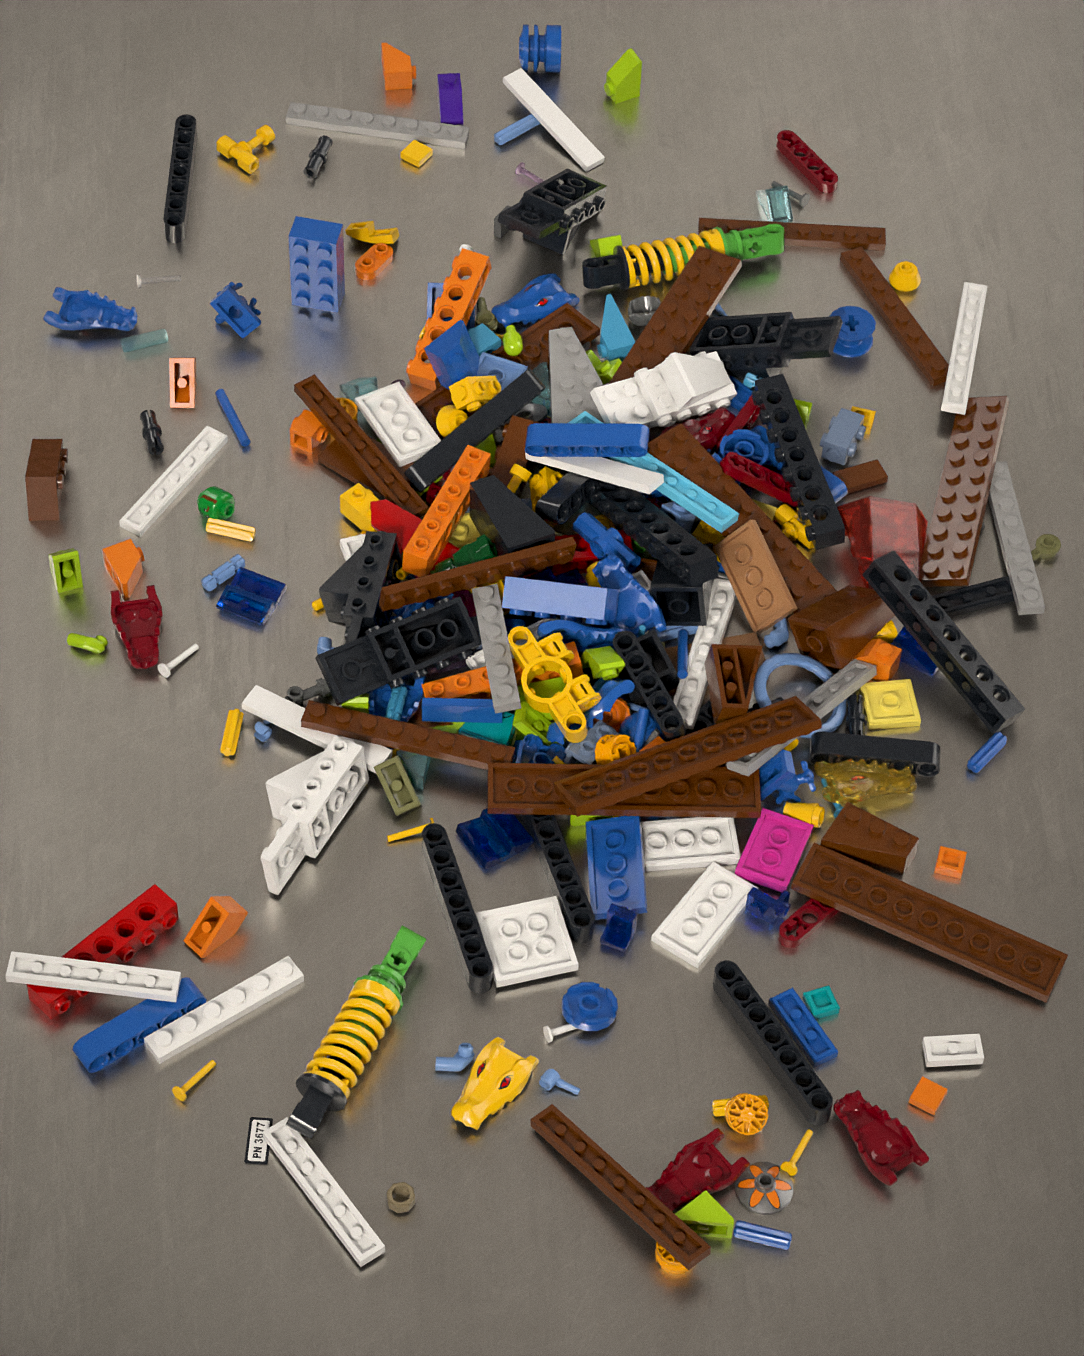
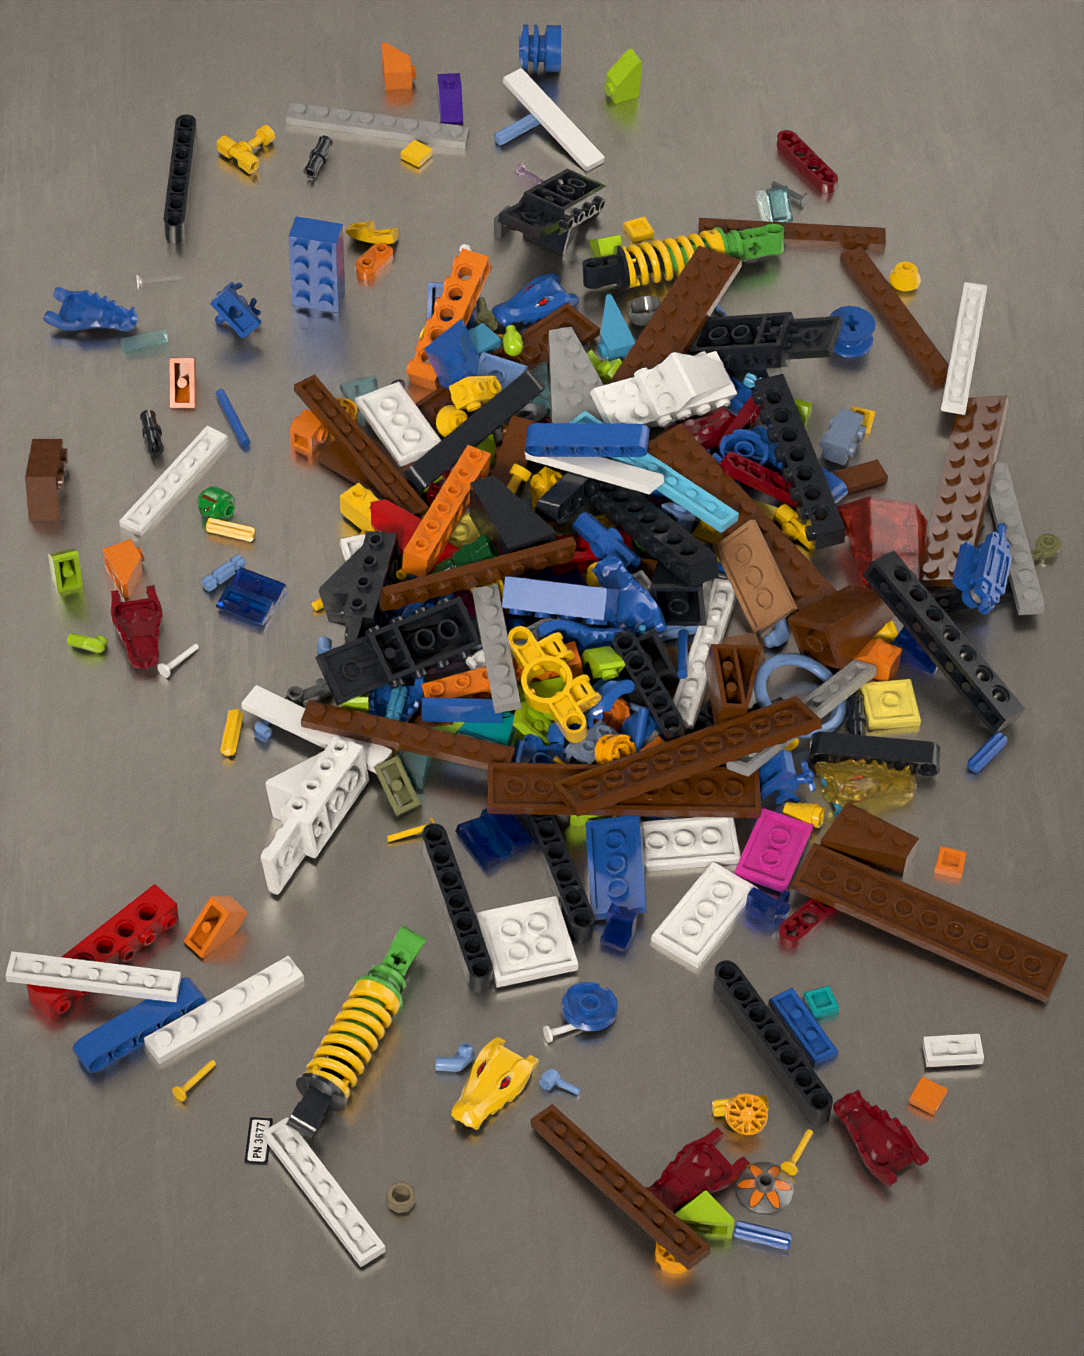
(638, 229): none -> yellow tile
(983, 570): none -> blue piece

